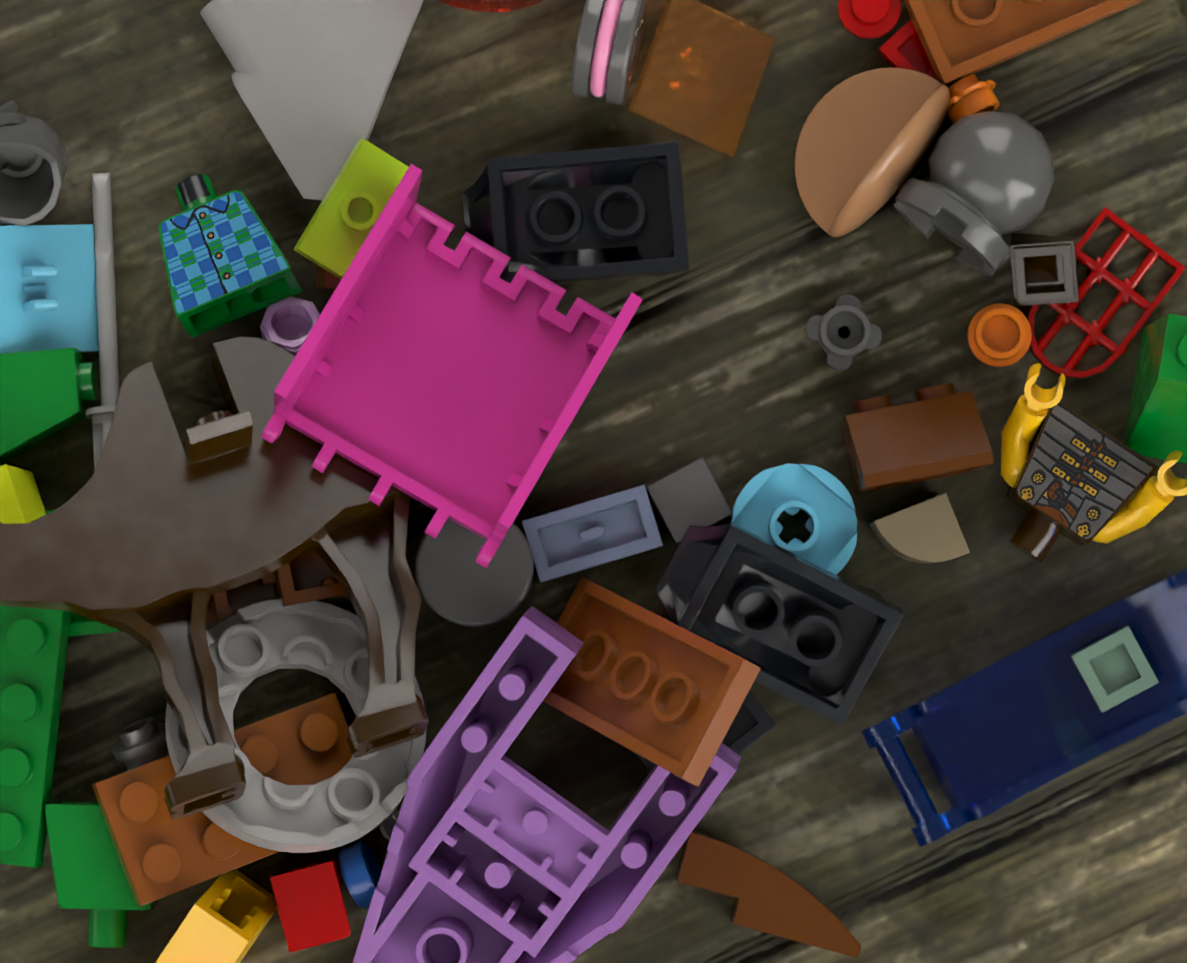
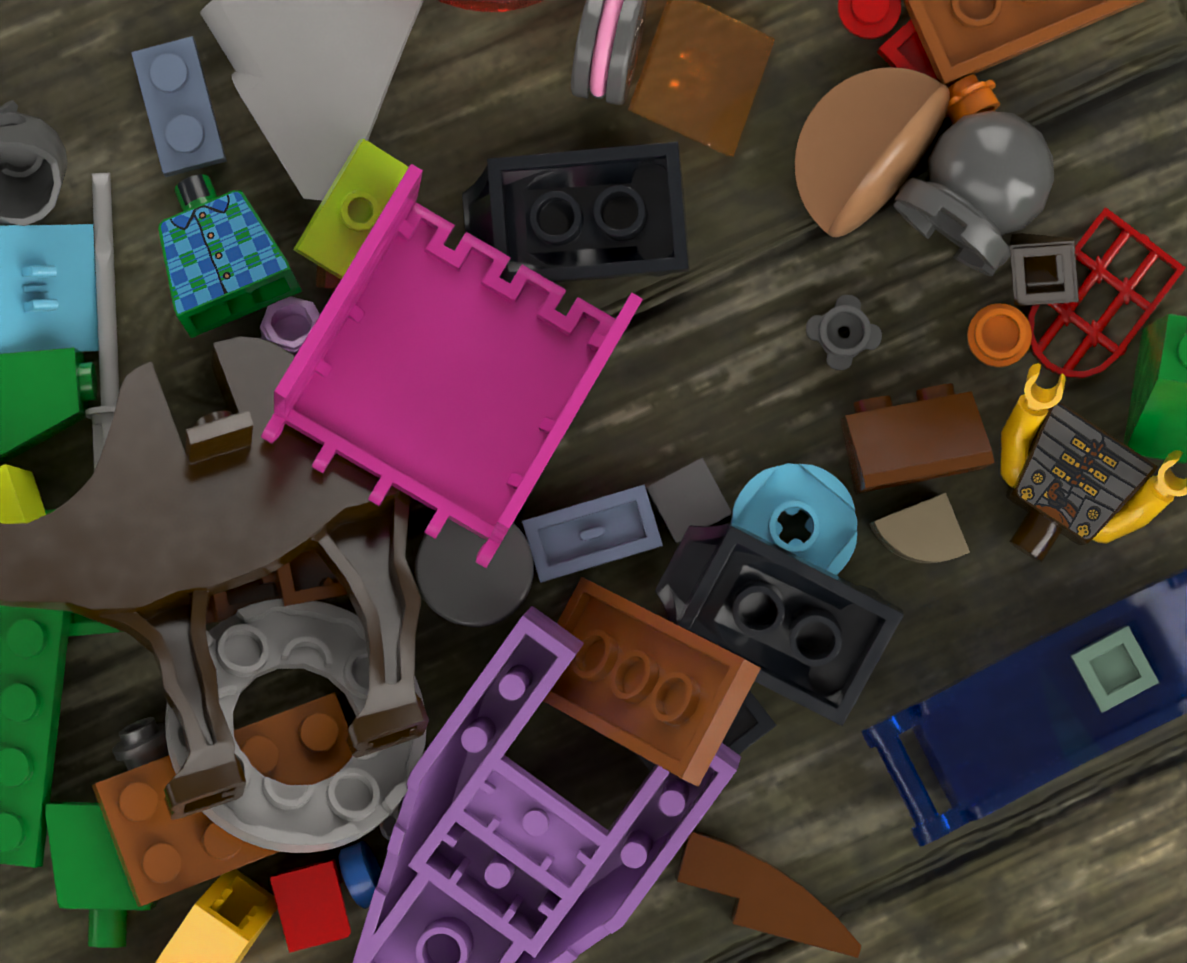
(179, 106): none -> sand blue plate

